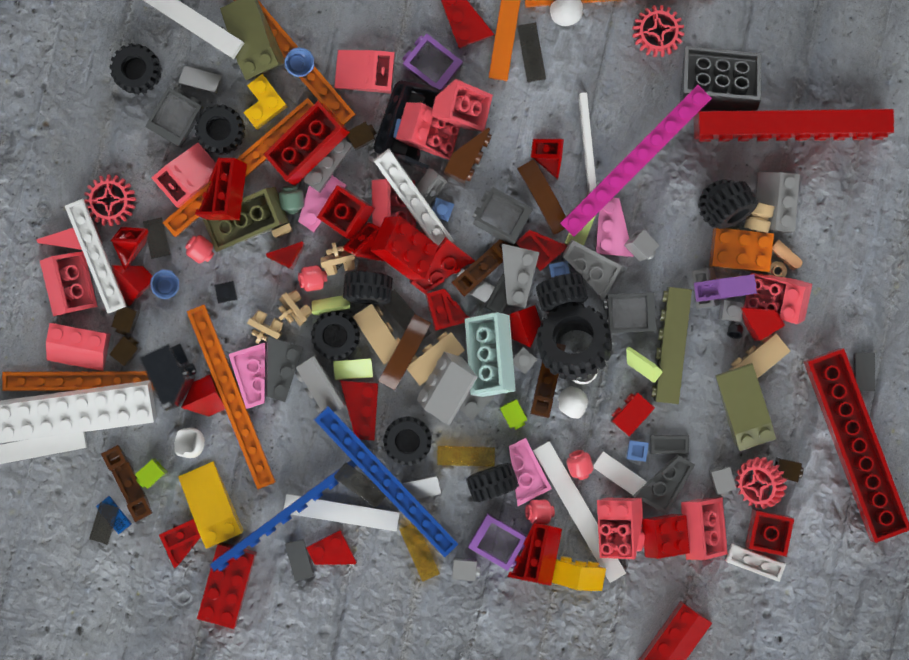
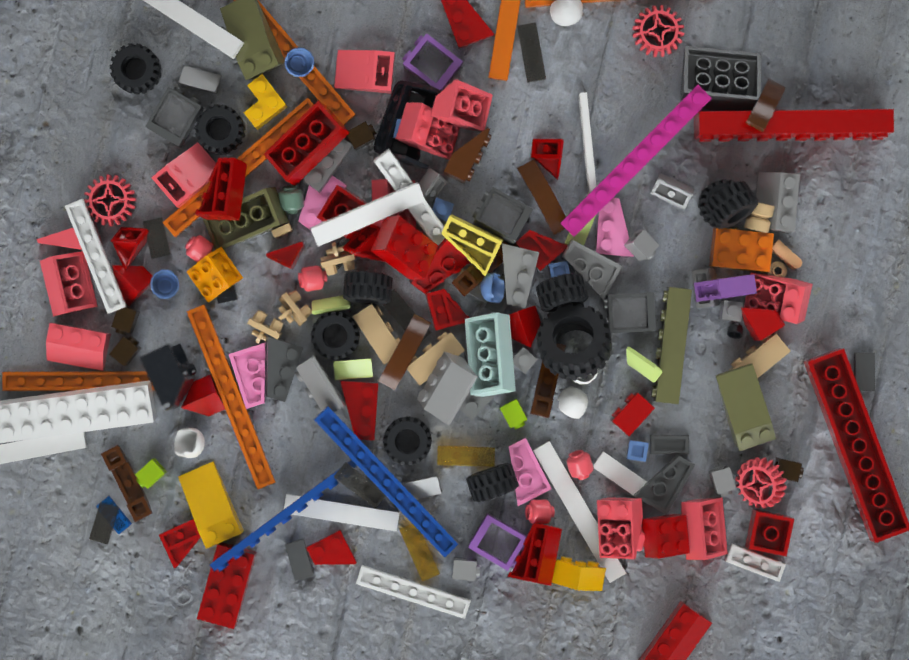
(214, 274): none -> light orange bracket
(367, 214): none -> white tile
(413, 591): none -> white tile
(472, 242): none -> light yellow wedge
(492, 288): none -> medium blue hair
(672, 191): none -> light grey slope
(765, 105): none -> reddish brown slope

